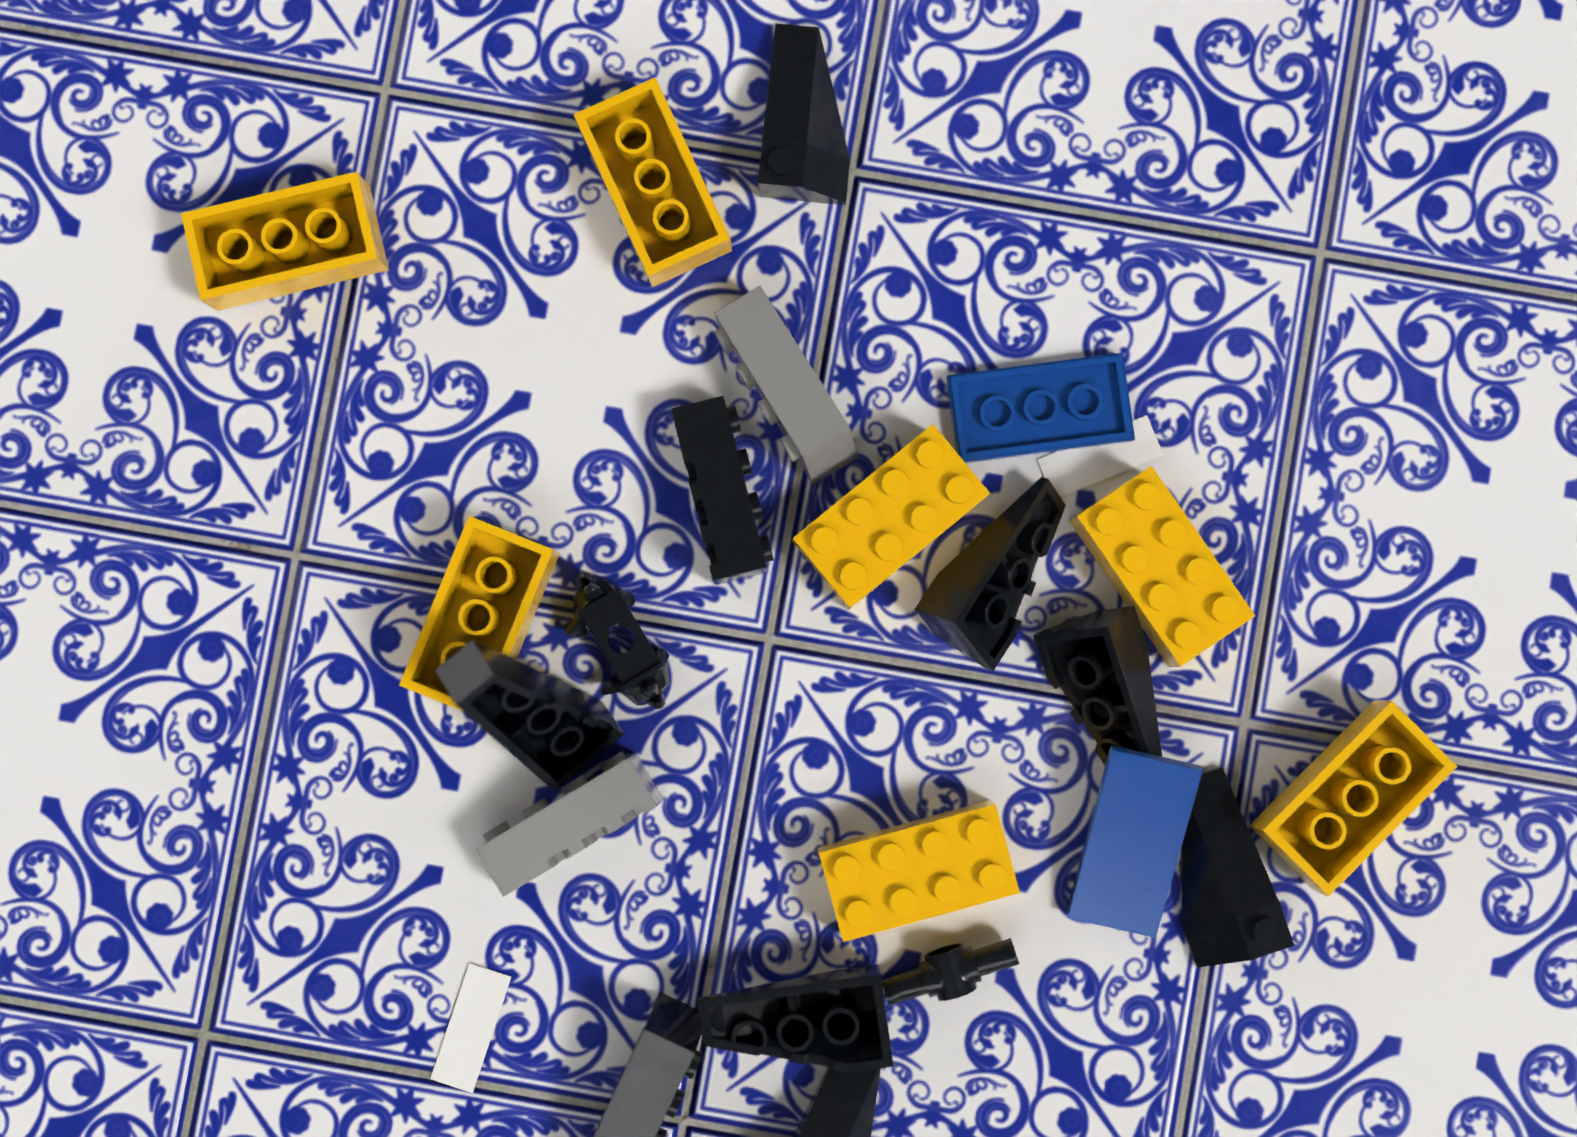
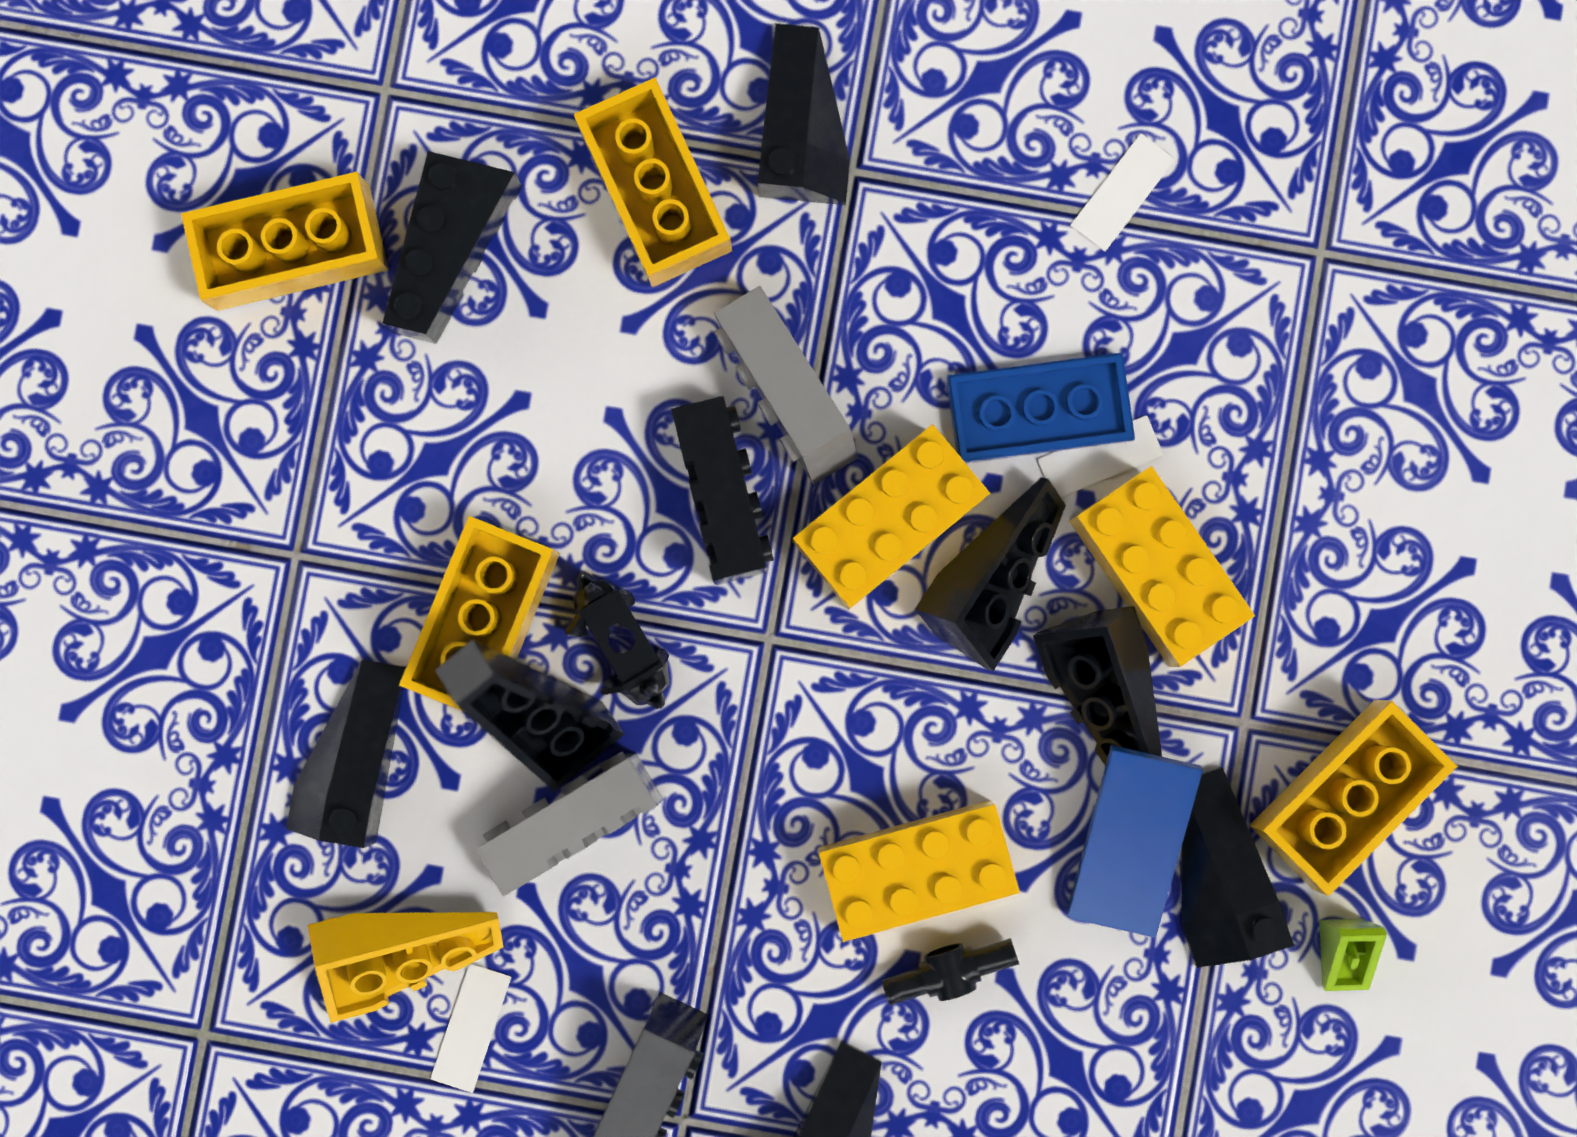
(347, 772): none -> black wedge
(377, 954): none -> yellow wedge
(447, 233): none -> black wedge
(812, 1019): black wedge -> none
(1122, 192): none -> white sticker
(1349, 953): none -> lime slope

